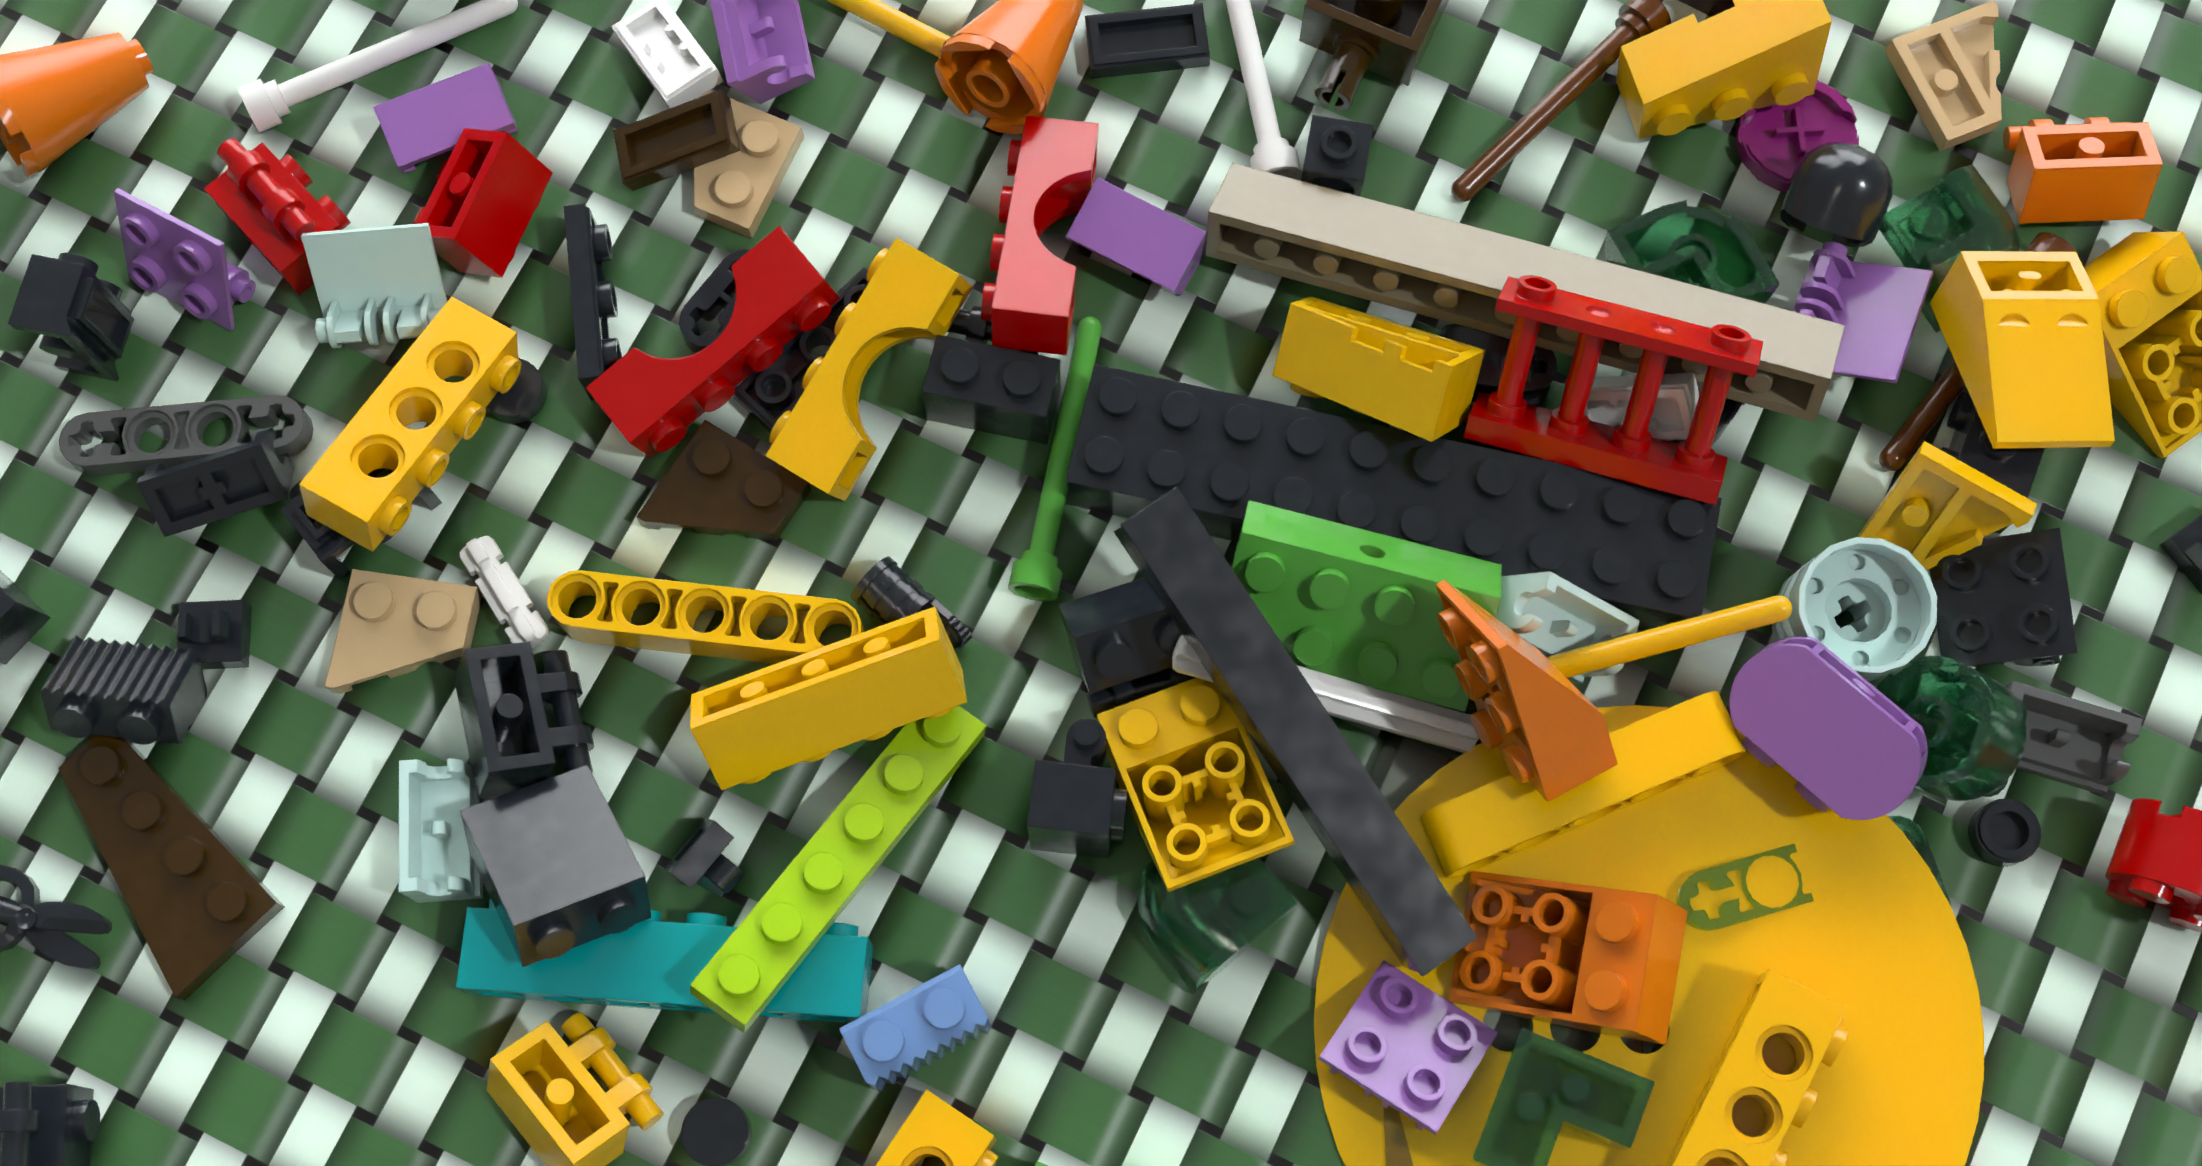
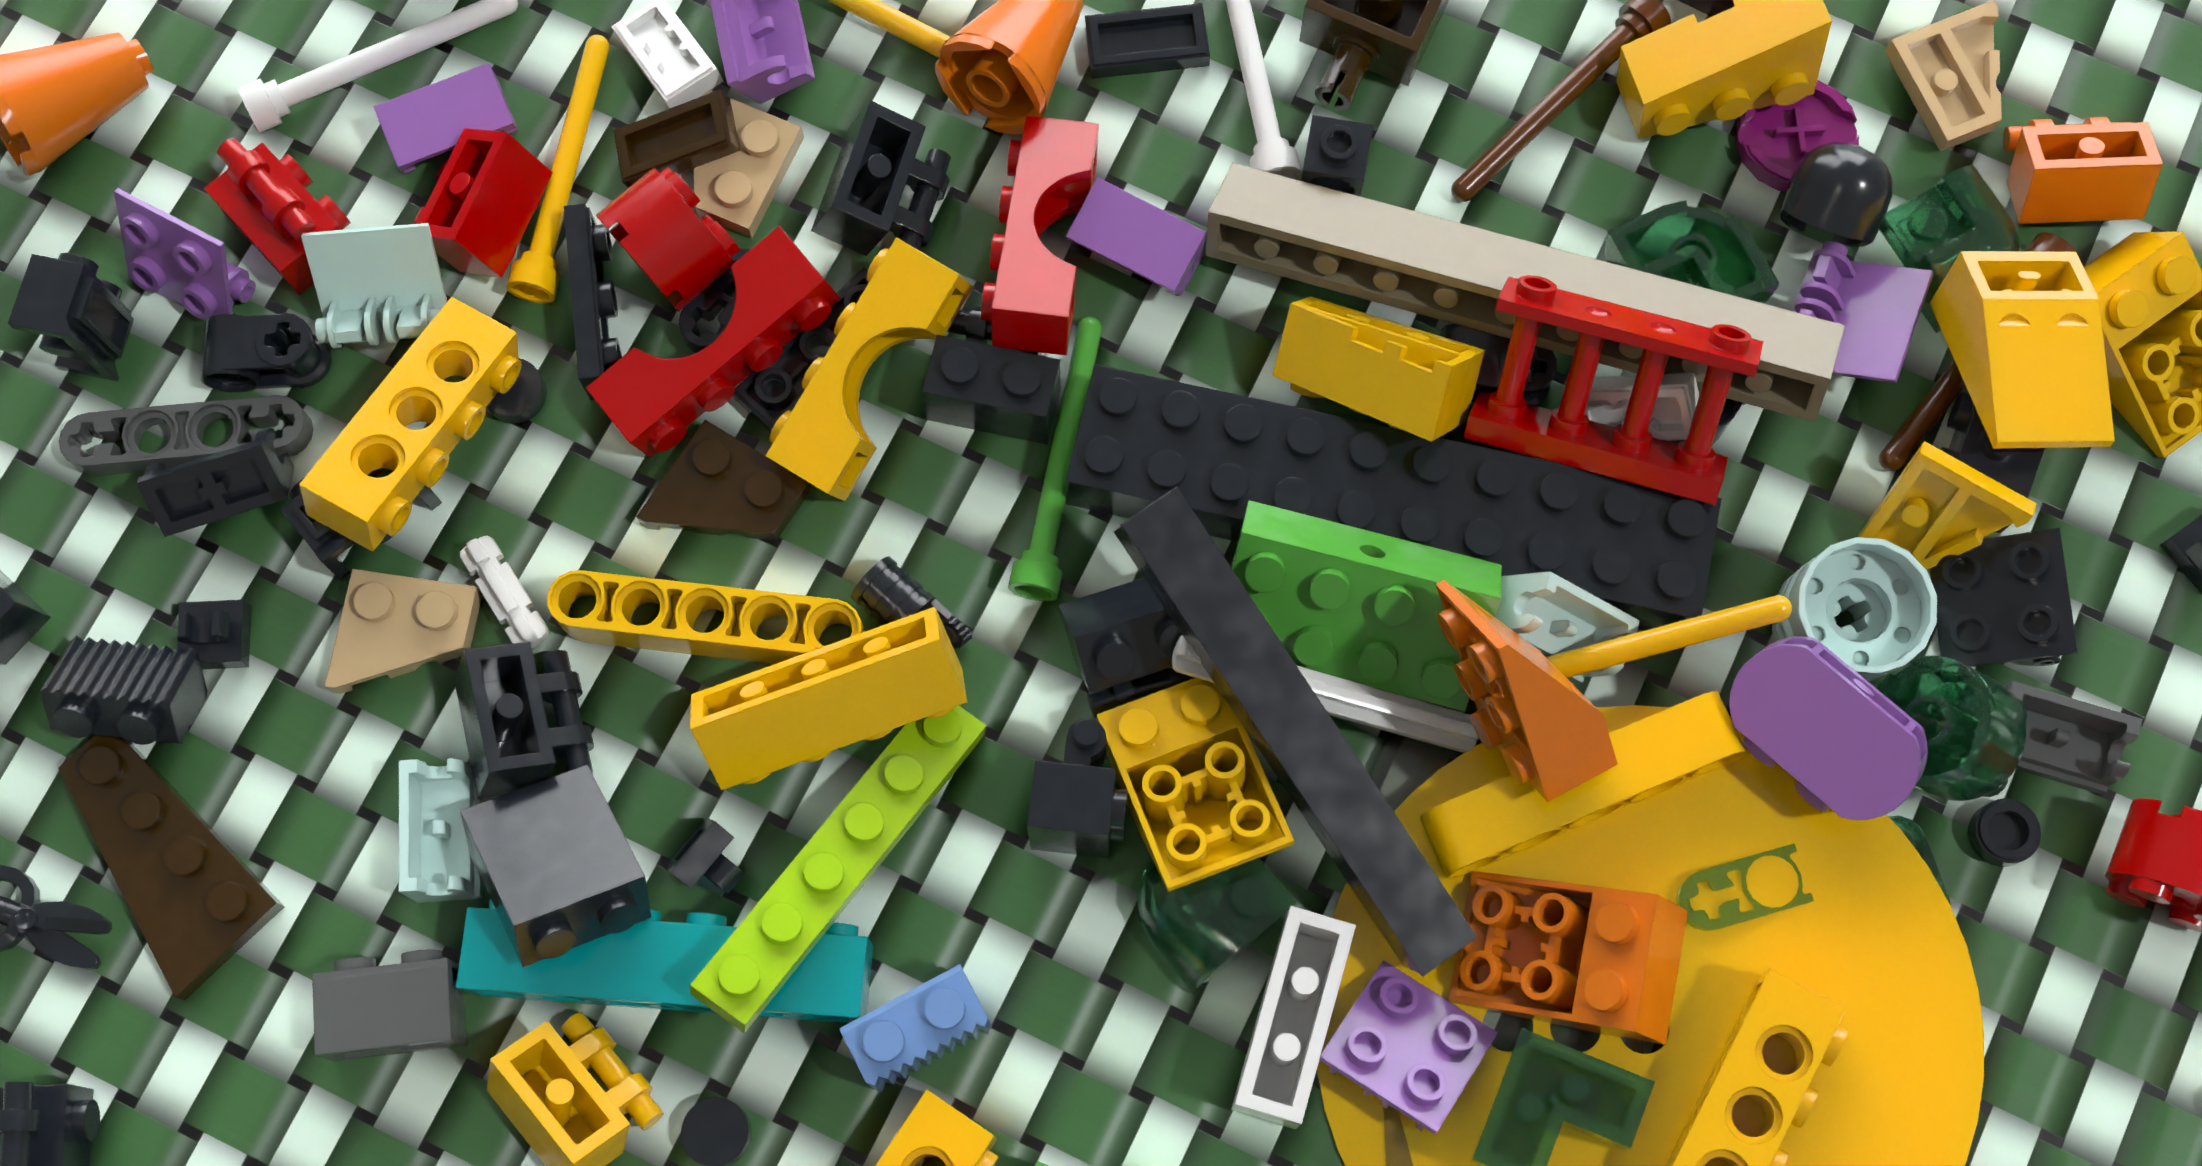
(261, 353): none -> black piece
(387, 1008): none -> dark grey hinge
(535, 273): none -> yellow piece
(668, 237): none -> red brick
(870, 180): none -> black brick
(1293, 1017): none -> white brick

